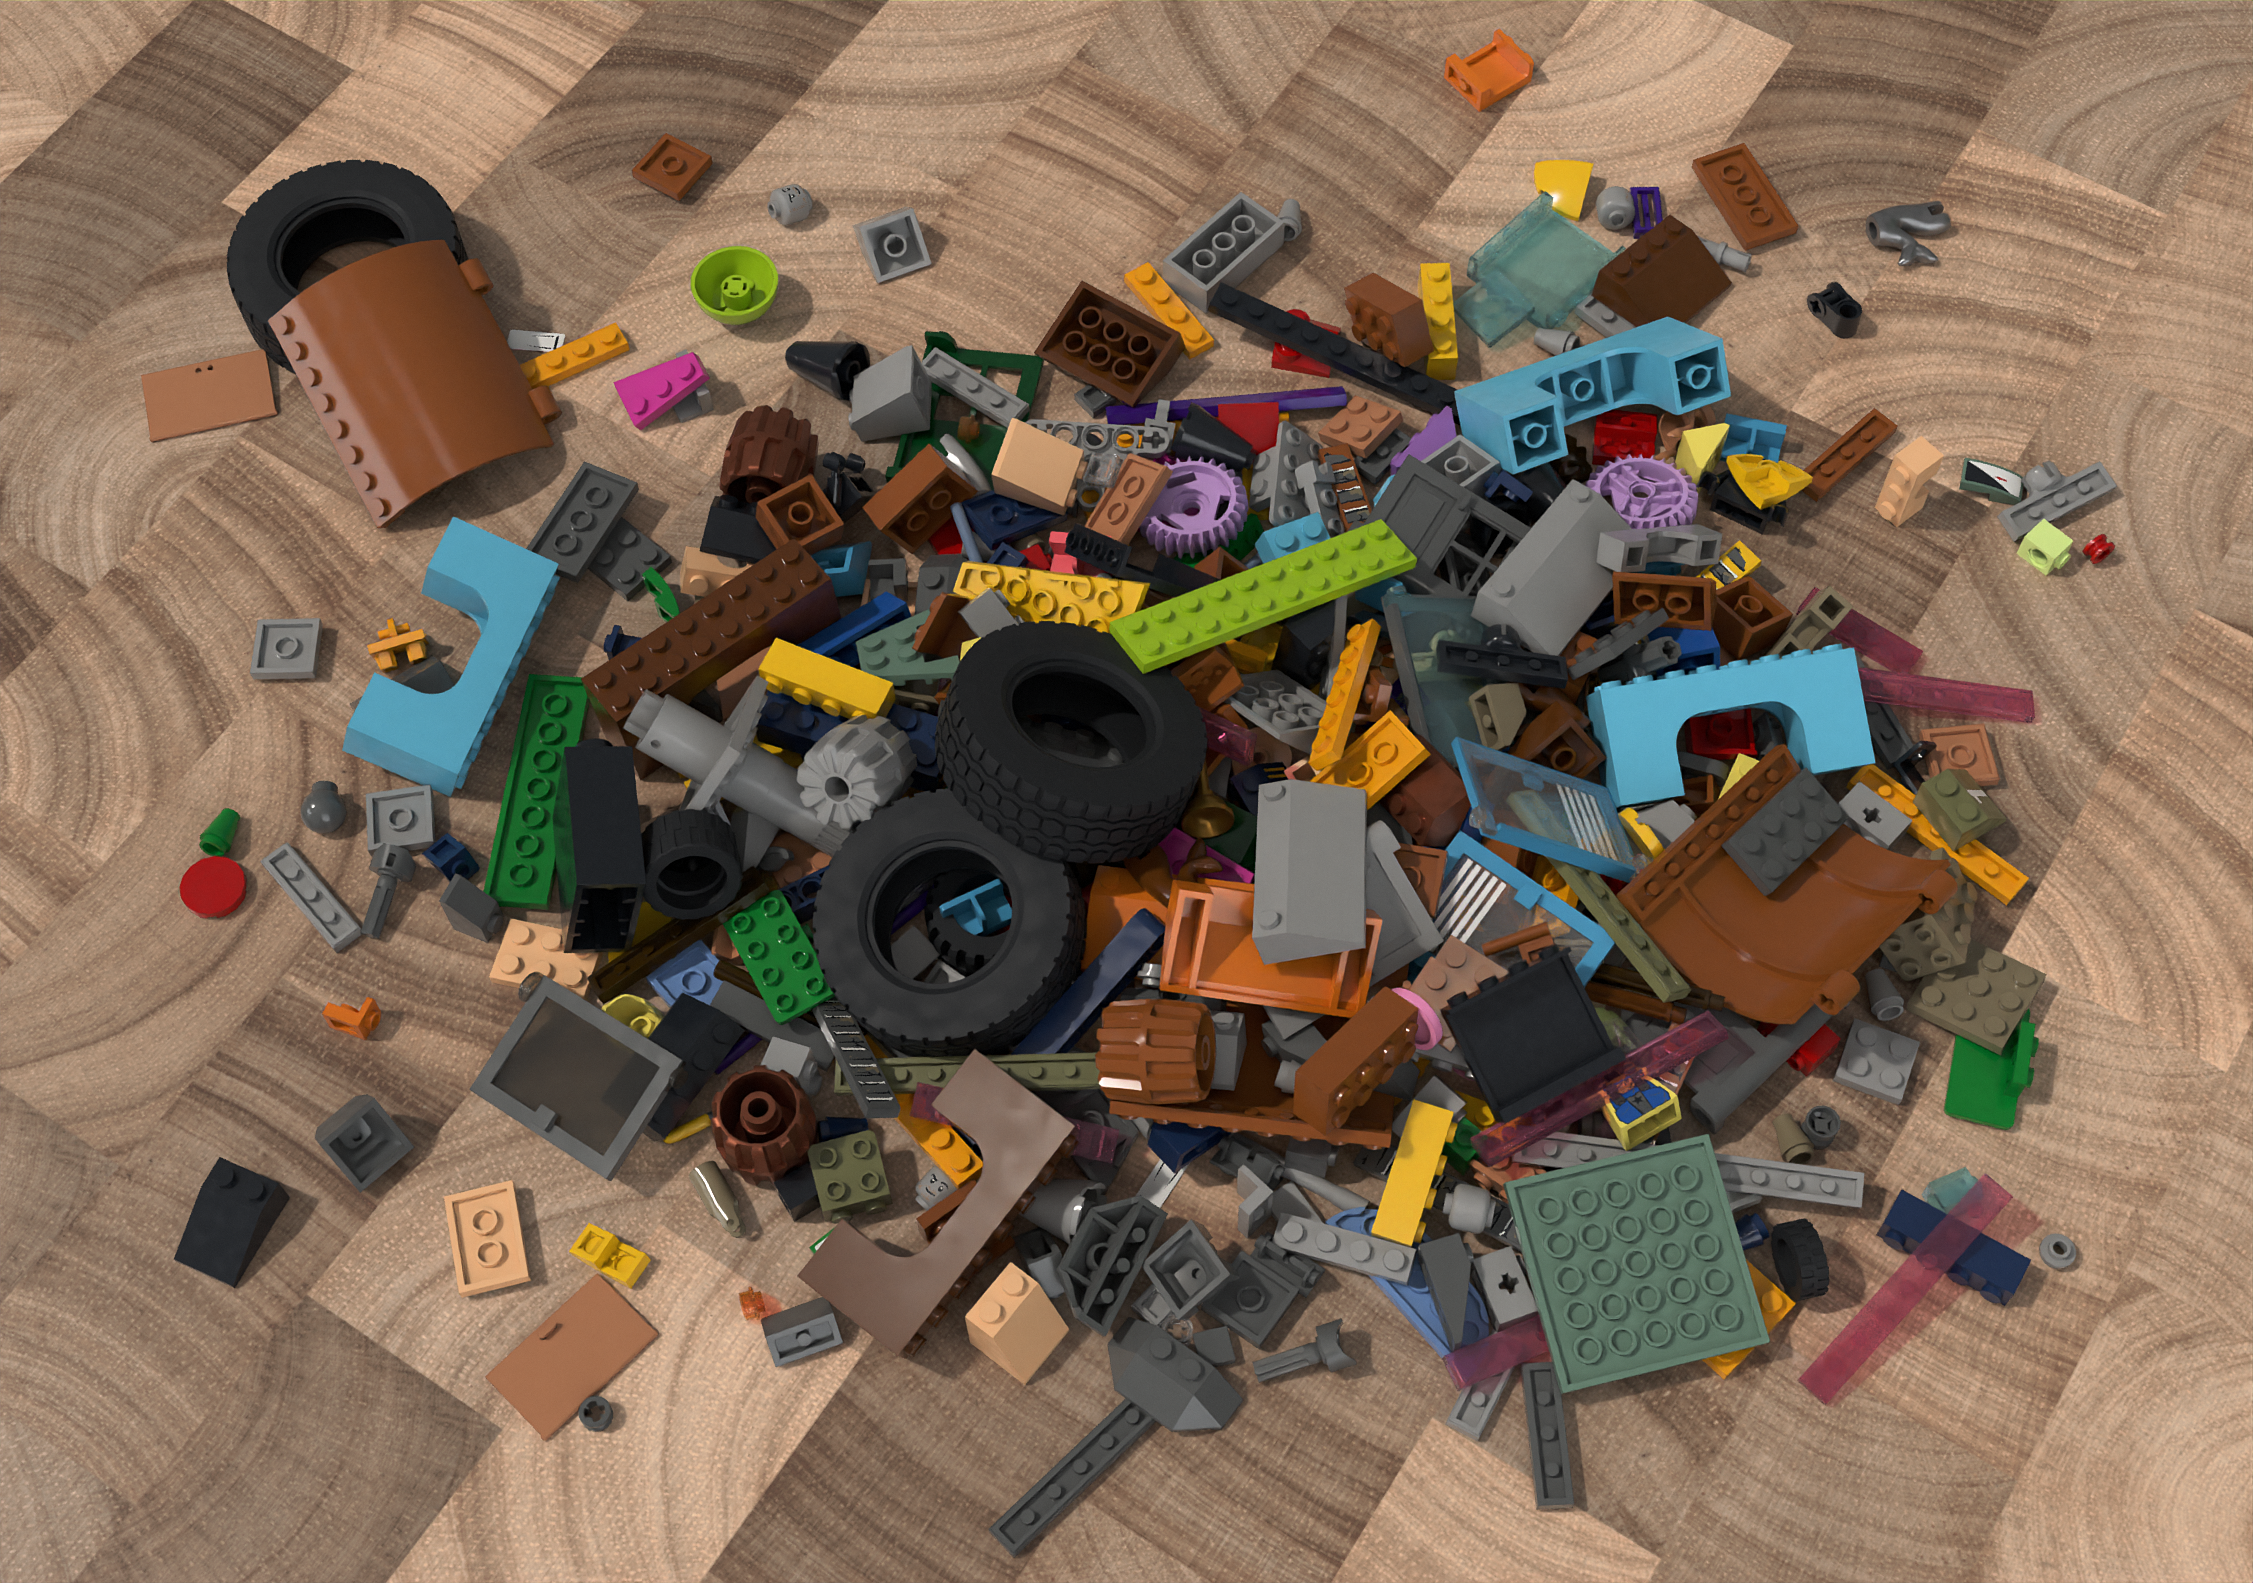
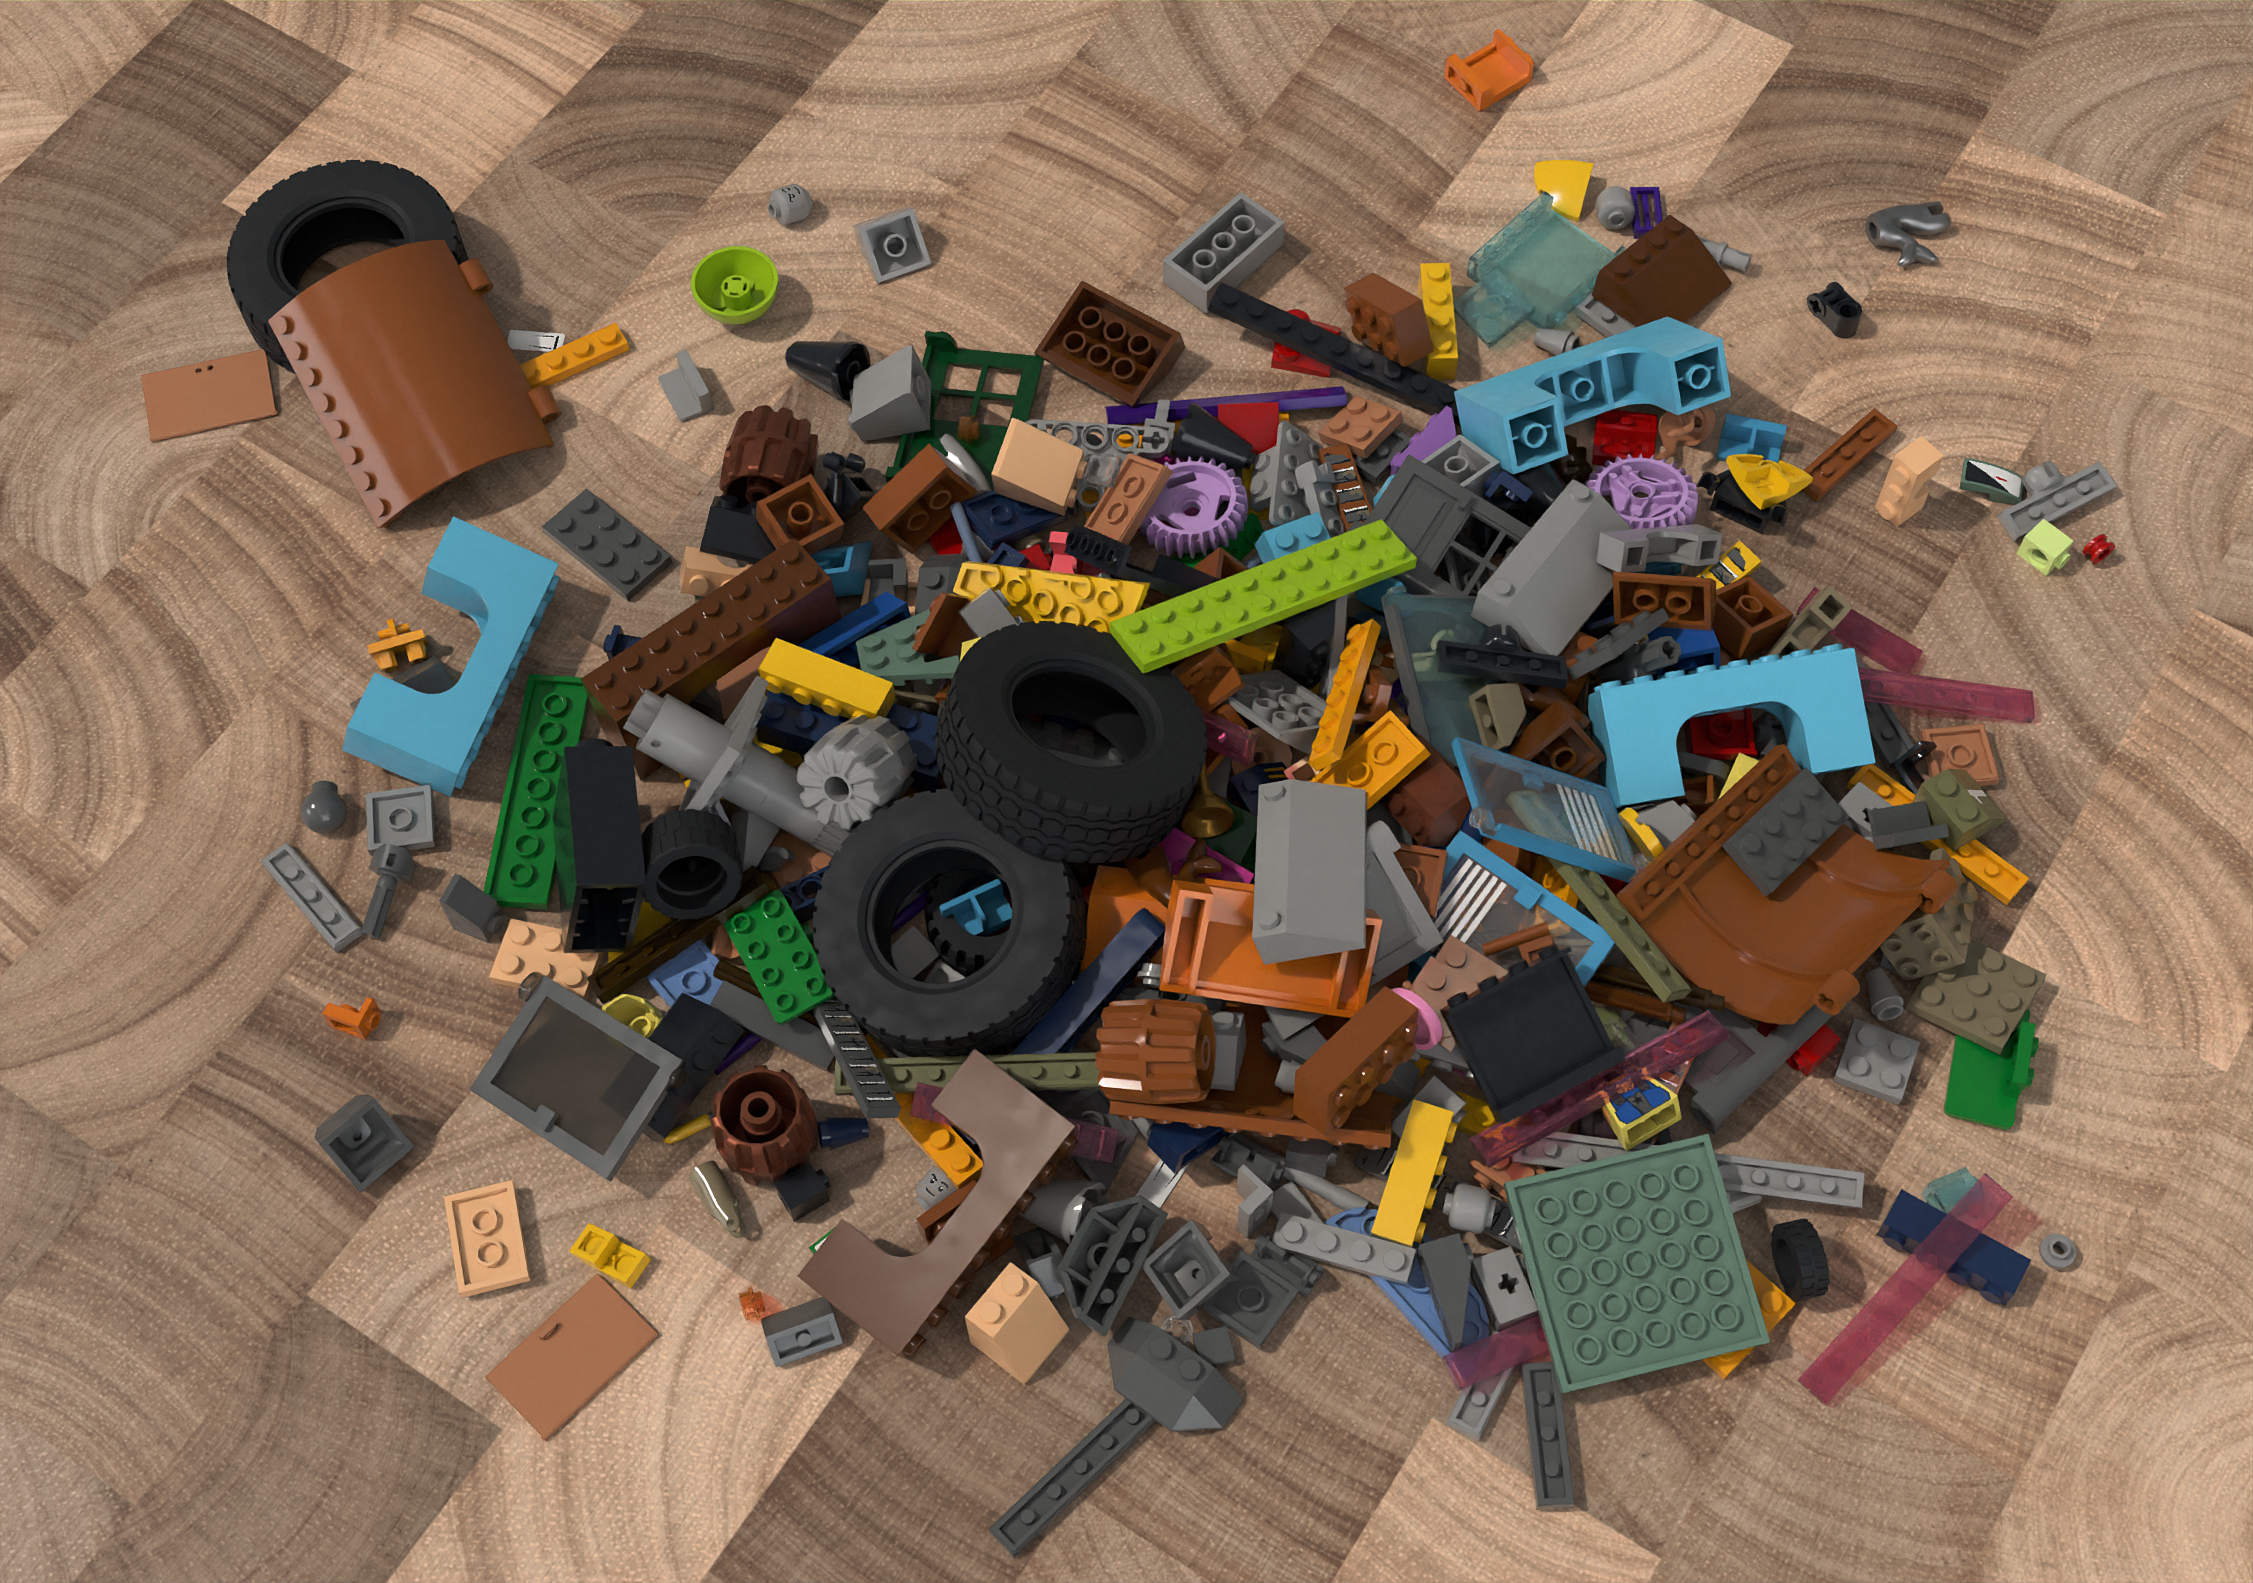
(213, 887): red tile -> none
(219, 835): green cone -> none
(229, 1221): black slope -> none
(286, 648): light grey plate -> none
(451, 858): dark blue bracket -> none
(583, 519): dark grey plate -> none
(606, 1419): dark grey bush -> none
(660, 388): dark pink wing -> none
(664, 598): green slope -> none
(672, 167): dark orange plate -> none
(797, 1061): light grey brick -> none
(849, 1176): olive bracket -> none
(973, 388): light grey tile -> none
(1093, 400): dark grey tile -> none
(1152, 1306): light grey tile -> none
(1168, 308): light orange plate -> none
(1291, 216): light grey cone -> none
(1325, 1348): dark grey piece -> none
(1460, 1150): green brick -> none
(1701, 450): light yellow slope -> none
(1744, 196): dark orange plate -> none
(1751, 1231): dark blue cone -> none
(1792, 1141): dark tan cone -> none
(1824, 1121): dark grey wheel -> none
(1903, 825): none -> dark grey panel

